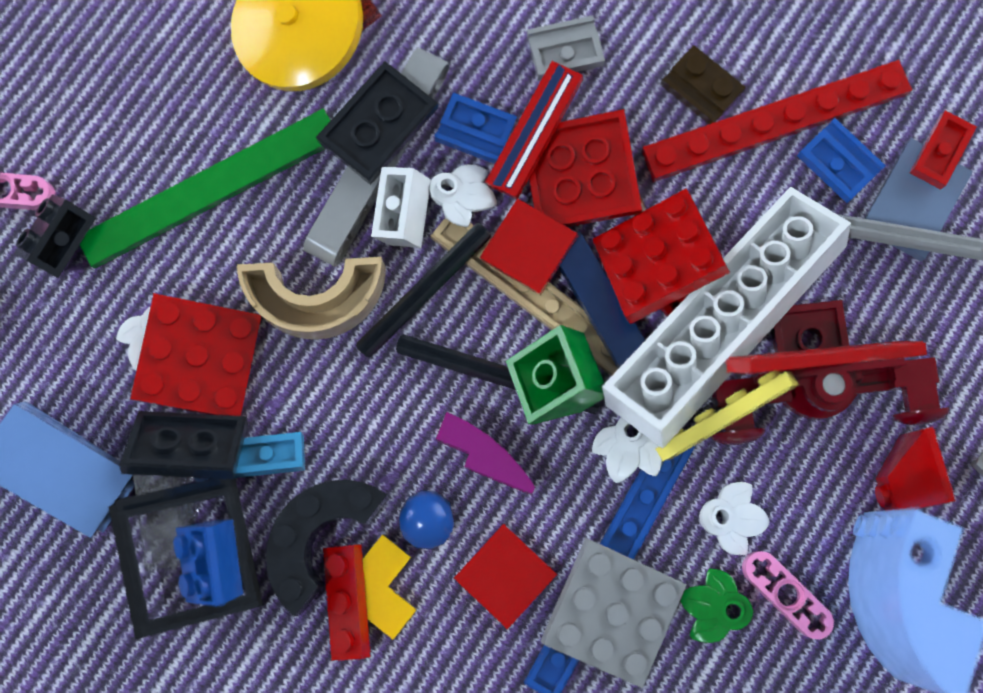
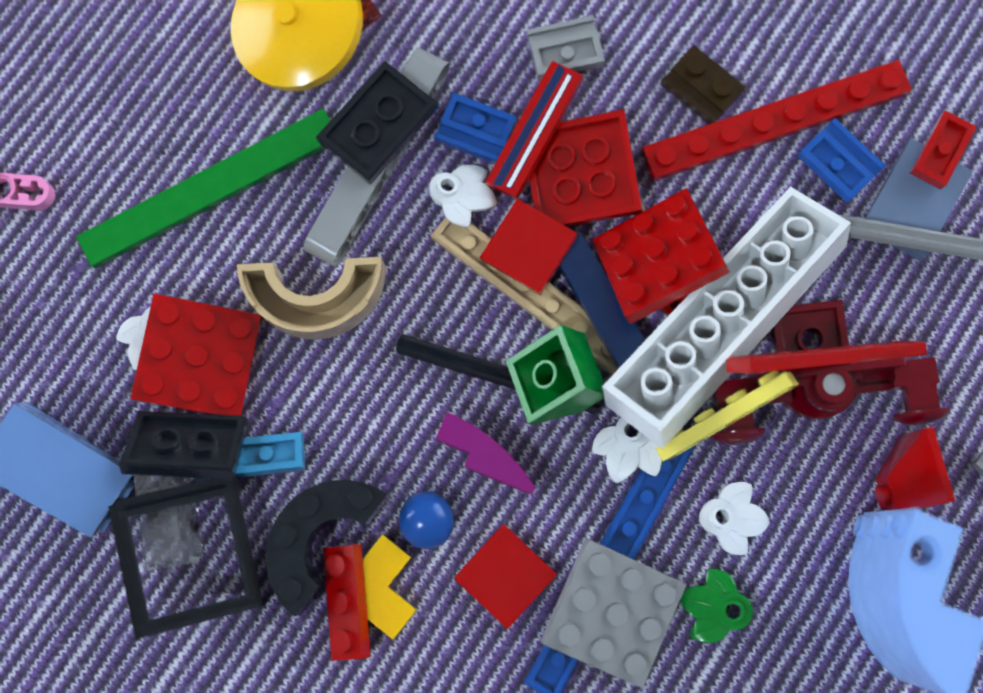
(54, 235): black brick -> none
(208, 562): blue slope -> none
(401, 207): white brick -> none
(423, 290): black axle -> none
(814, 607): bright pink beam -> none

